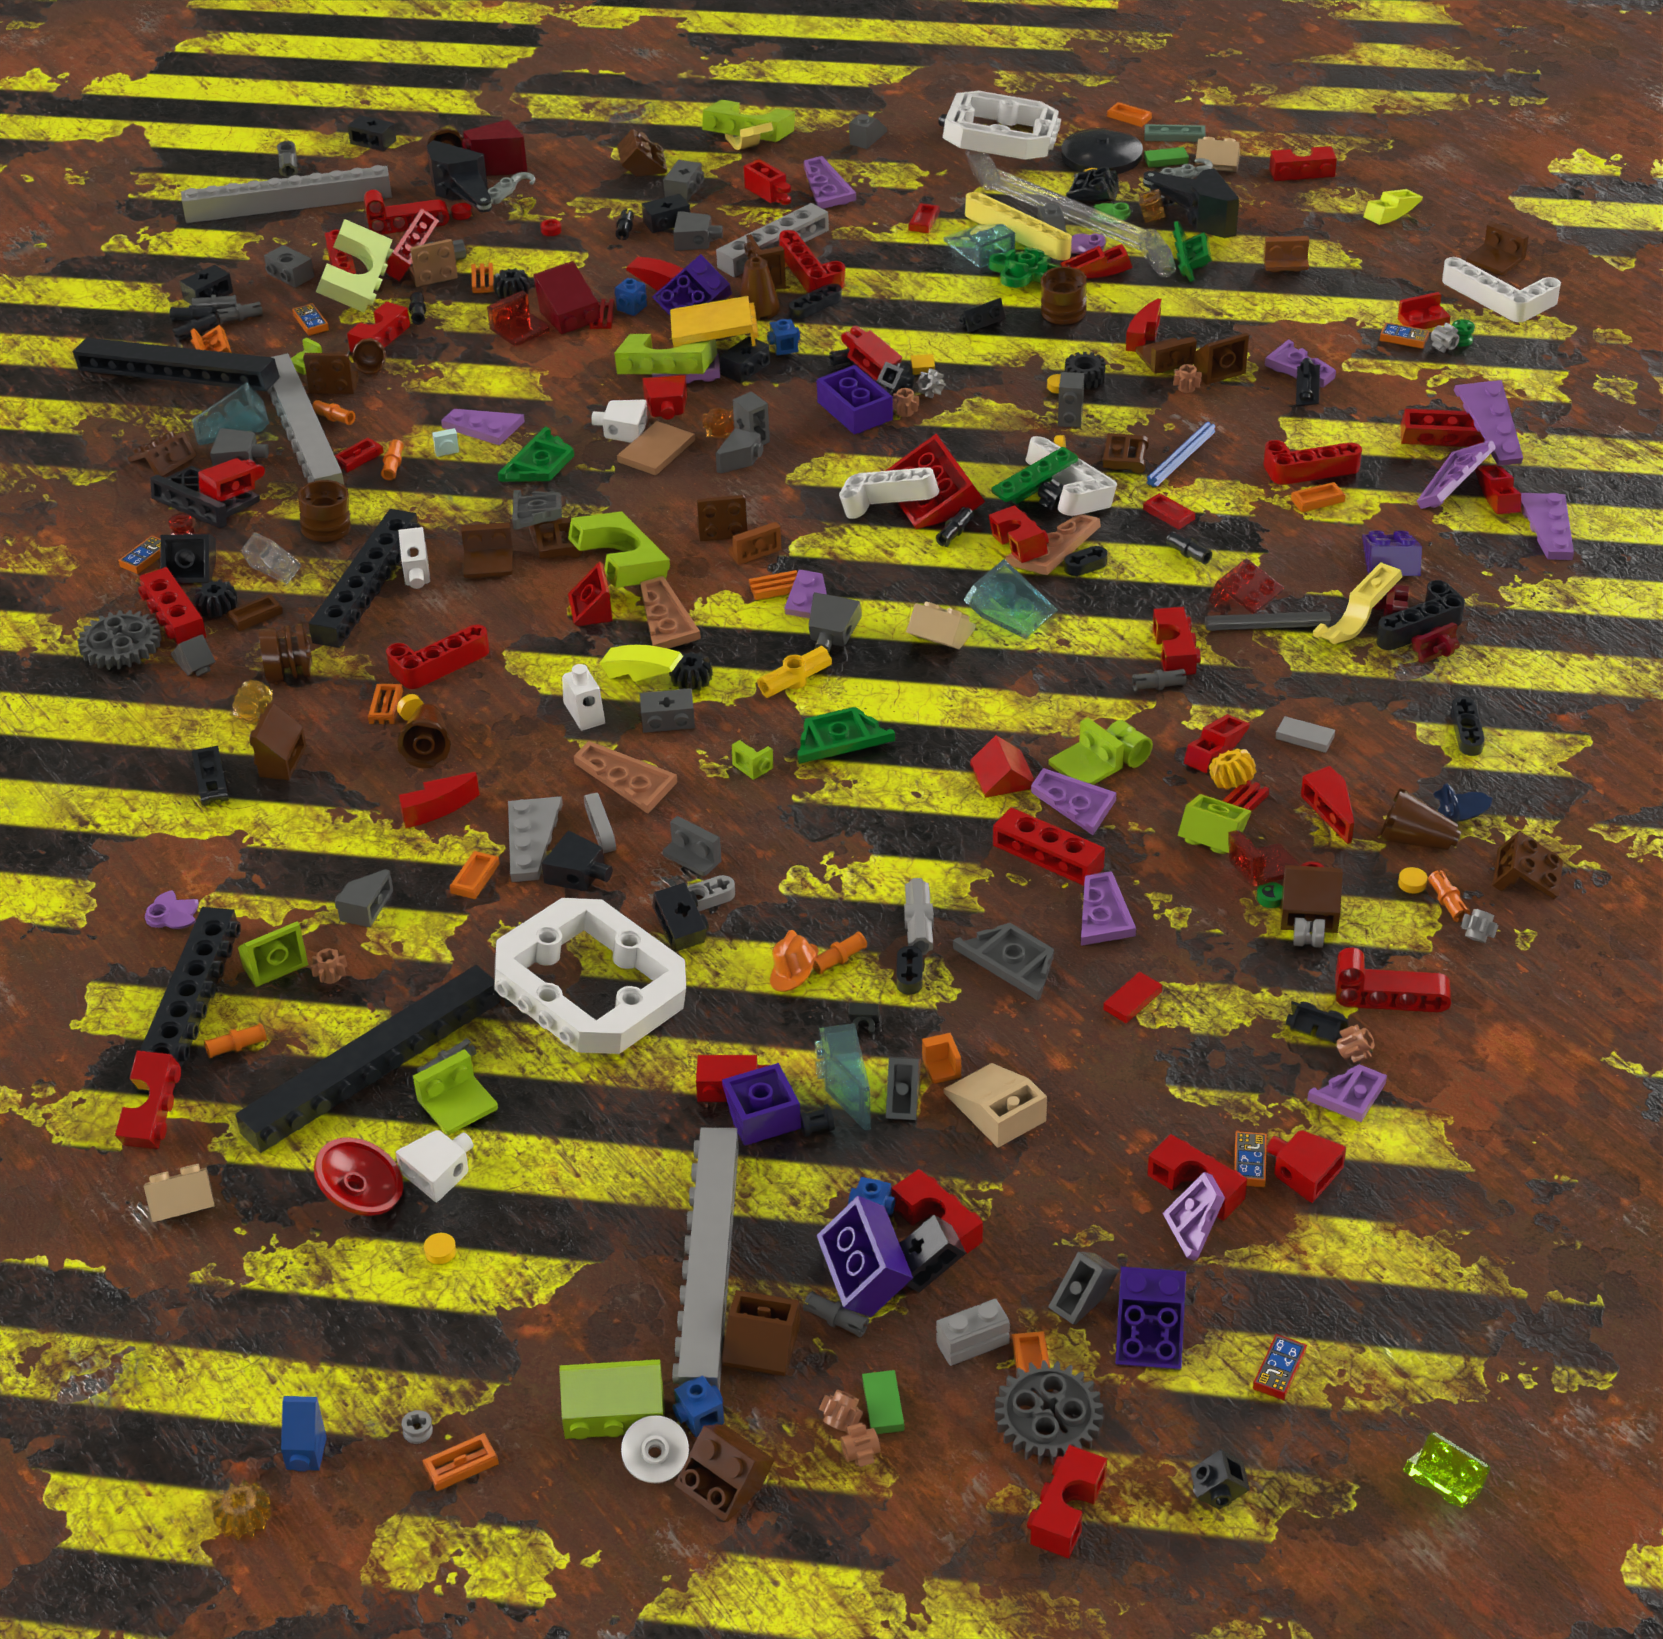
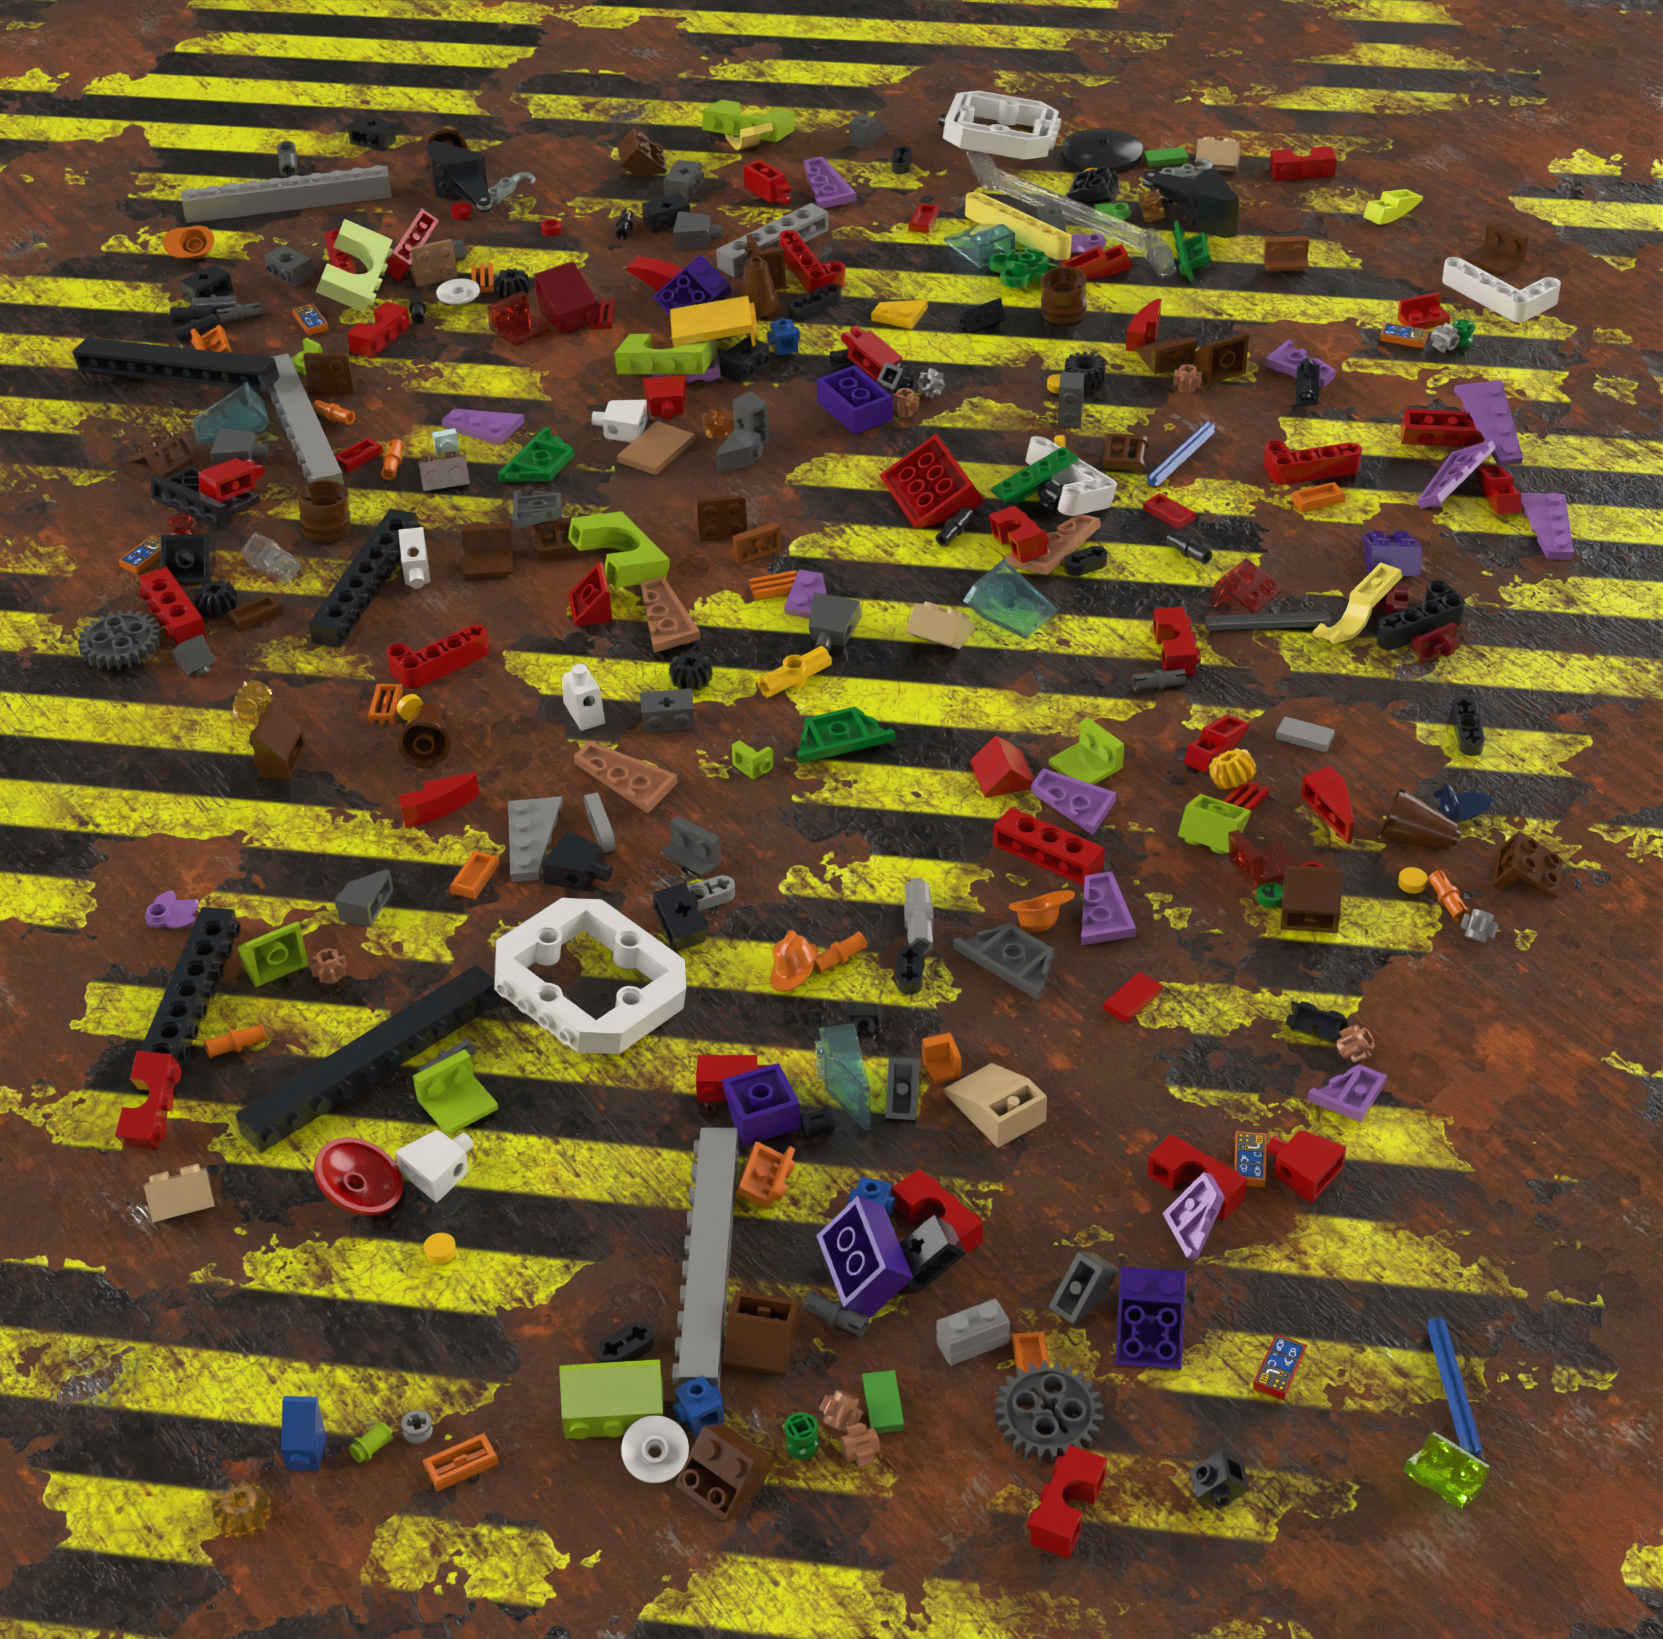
(189, 242): none -> orange piece
(210, 775): black plate -> none
(285, 653): reddish brown wheel -> none
(364, 1447): none -> lime pin
(369, 356): reddish brown hair -> none
(405, 211): red beam -> none
(443, 471): none -> bracket
(458, 291): none -> white dish
(501, 146): dark red slope -> none
(625, 1345): none -> black beam
(631, 296): blue brick -> none
(639, 661): neon yellow slope -> none
(765, 1175): none -> orange bracket
(801, 1436): none -> green wheel
(886, 487): white beam -> none
(899, 313): none -> yellow wing
(901, 160): none -> black beam
(922, 363): yellow tile -> none
(1040, 912): none -> orange piece
(1129, 114): orange tile -> none
(1136, 744): lime wheel -> none
(1174, 133): sand green tile -> none
(1302, 932): light grey wheel -> none
(1388, 988): red beam -> none
(1454, 1387): none -> blue axle

